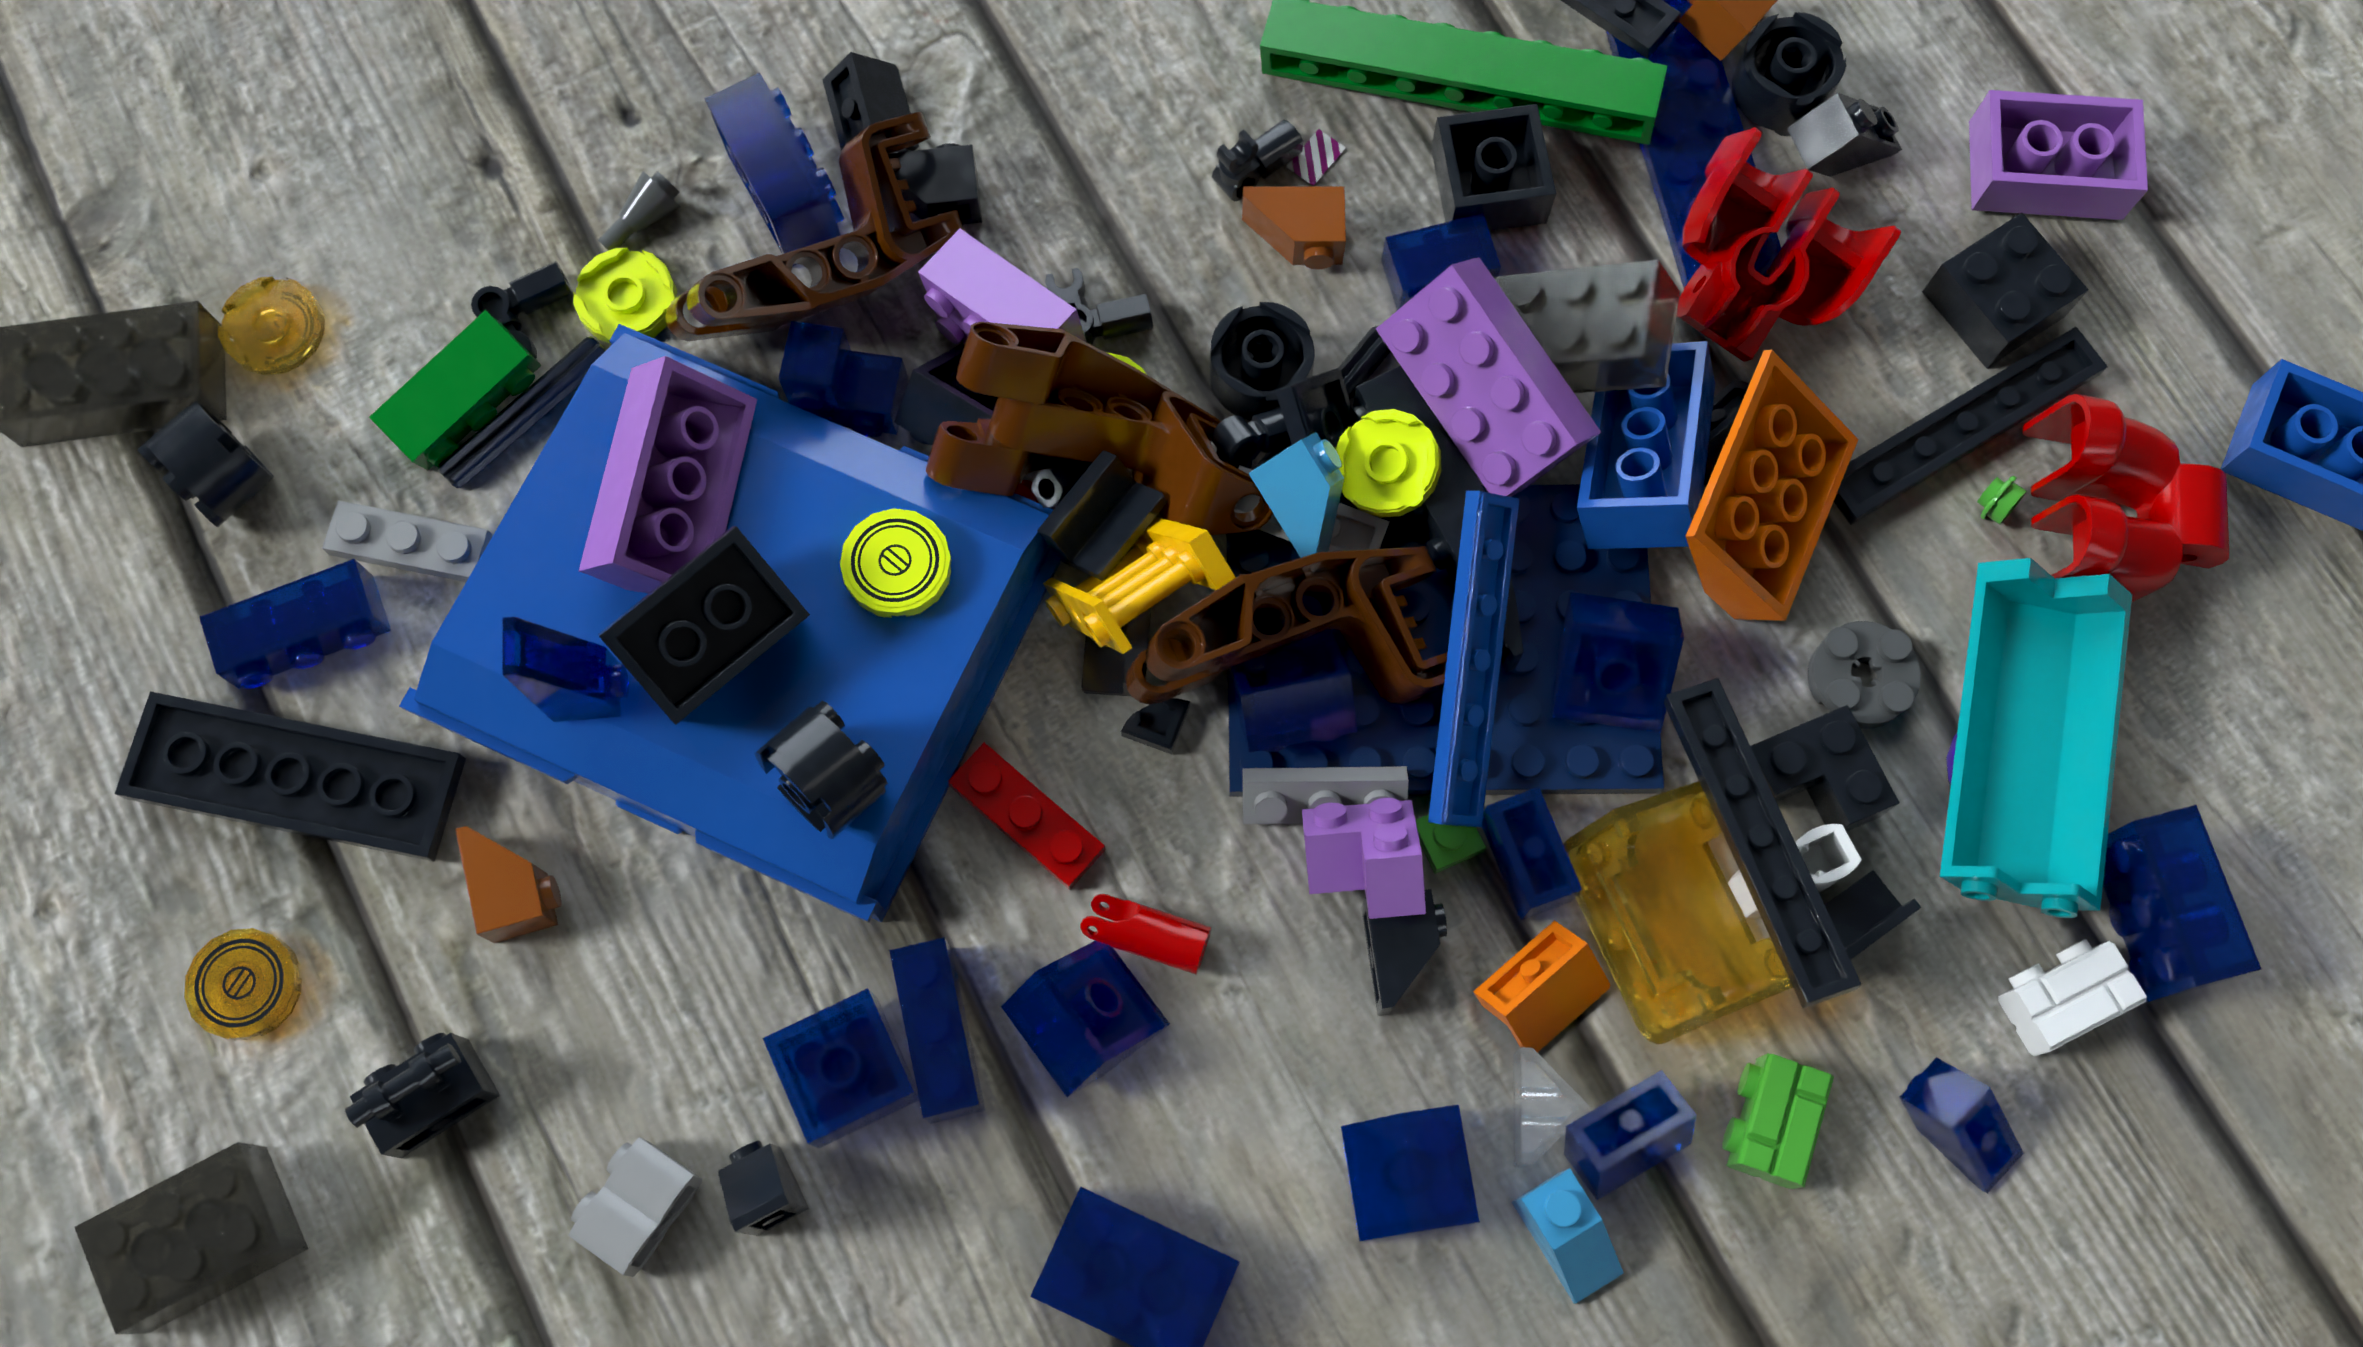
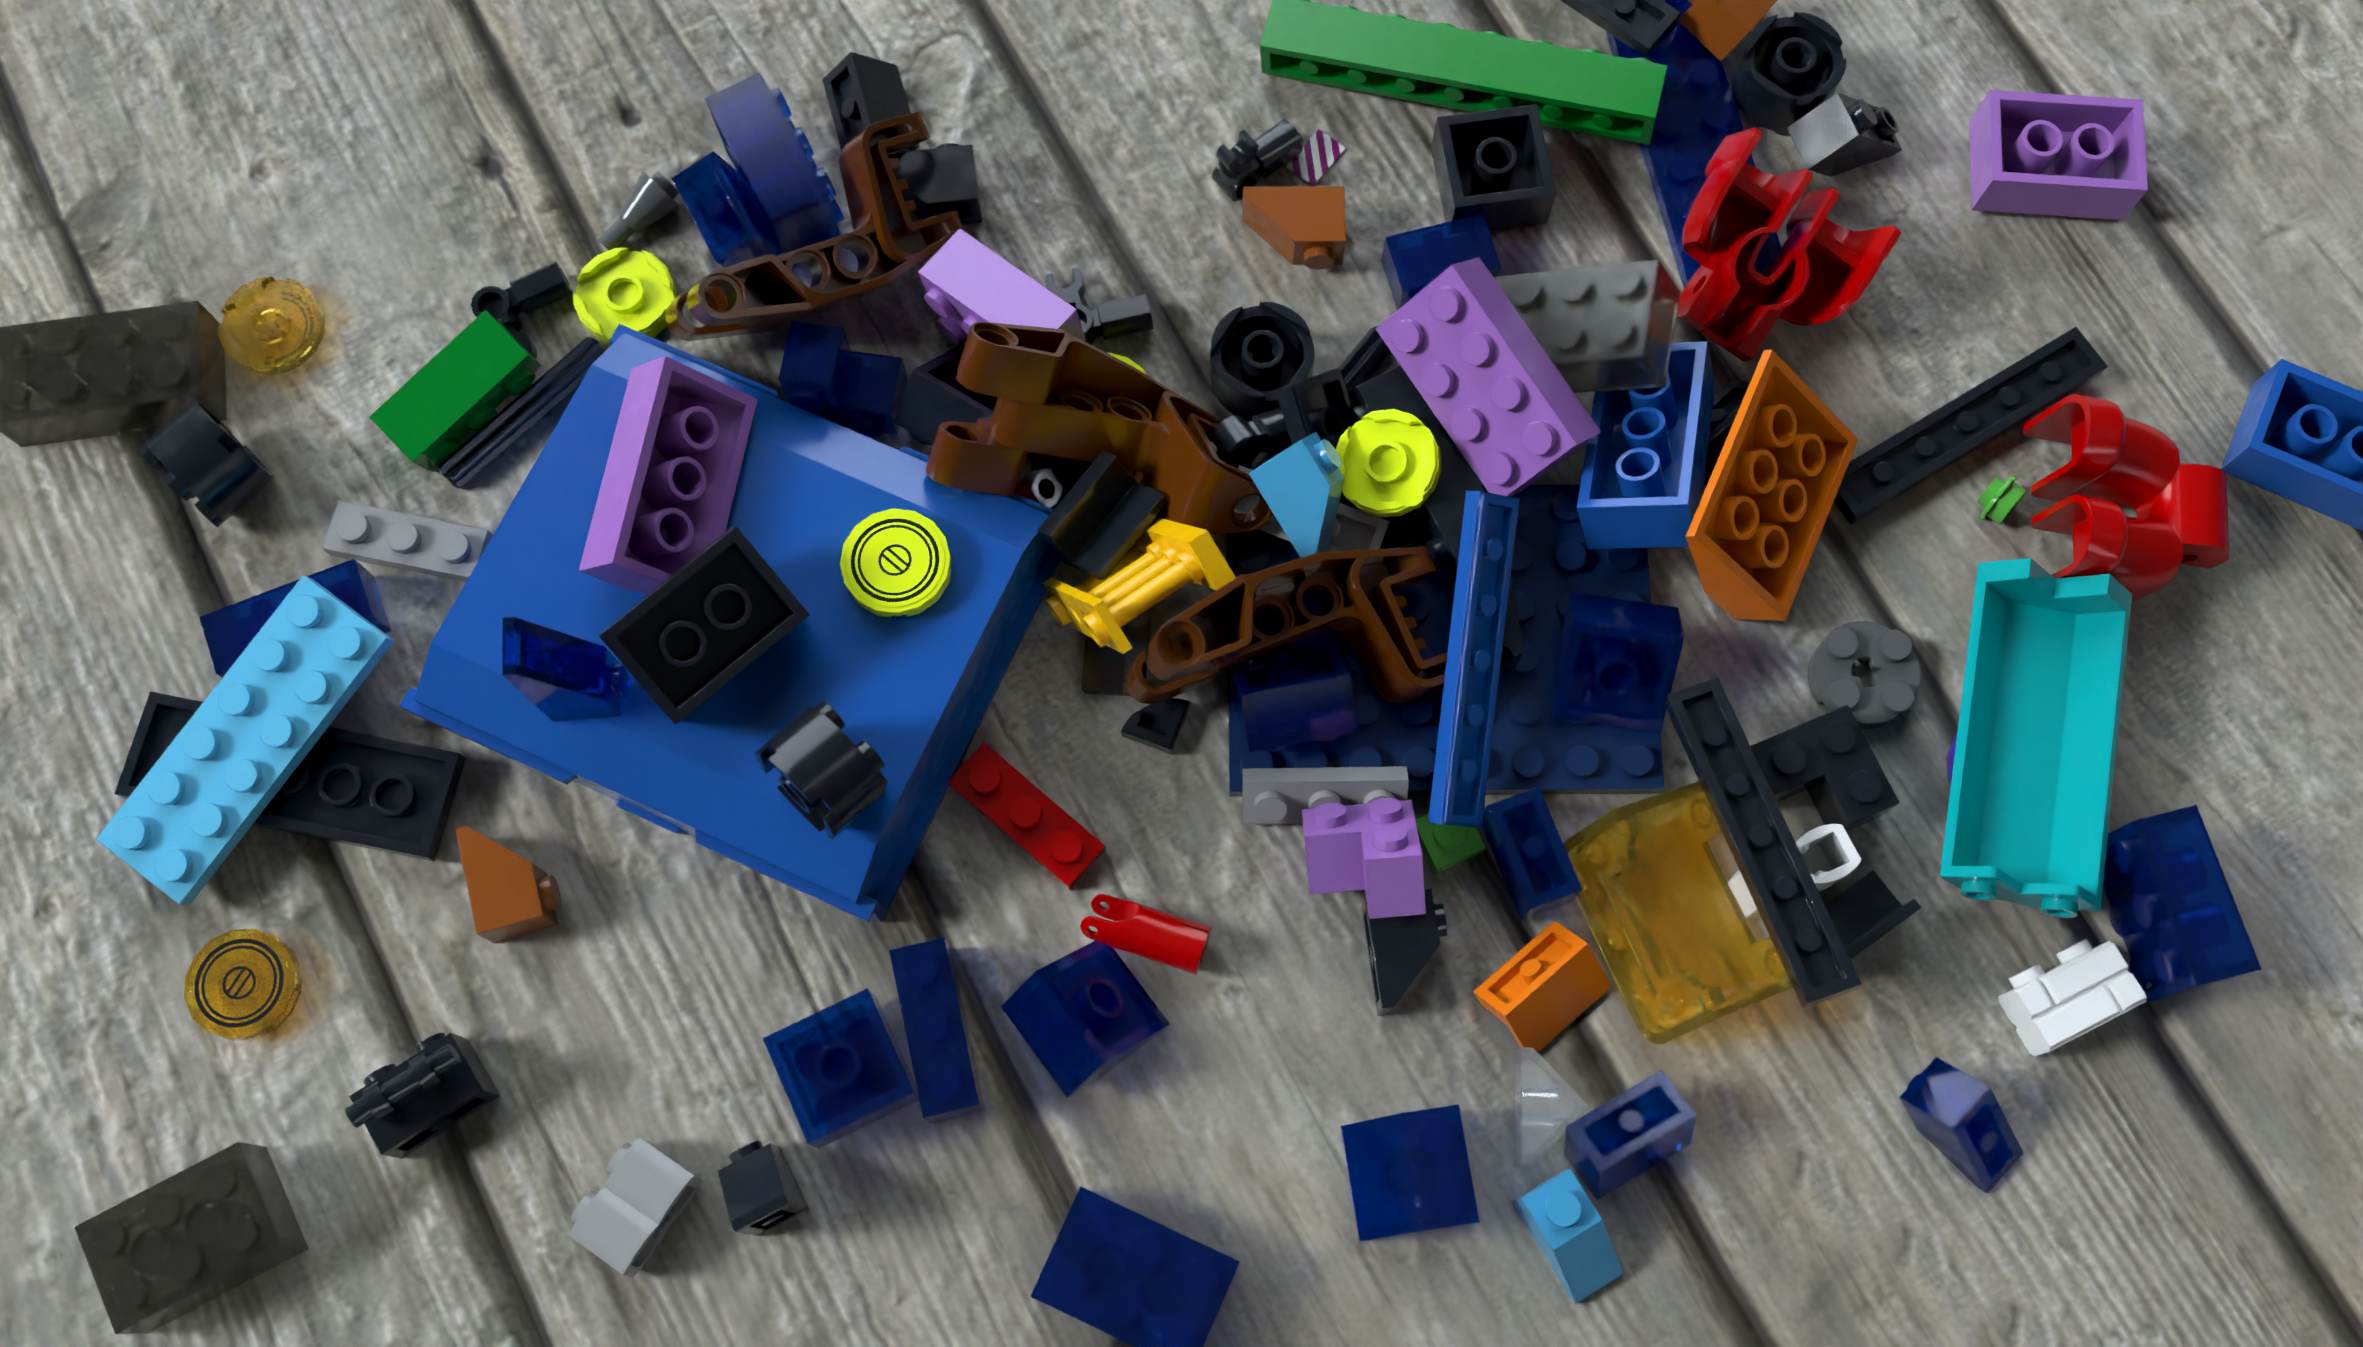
(245, 741): none -> medium azure plate
(724, 211): none -> clear blue brick
(1777, 1120): bright green brick -> none
(2004, 290): black brick -> none

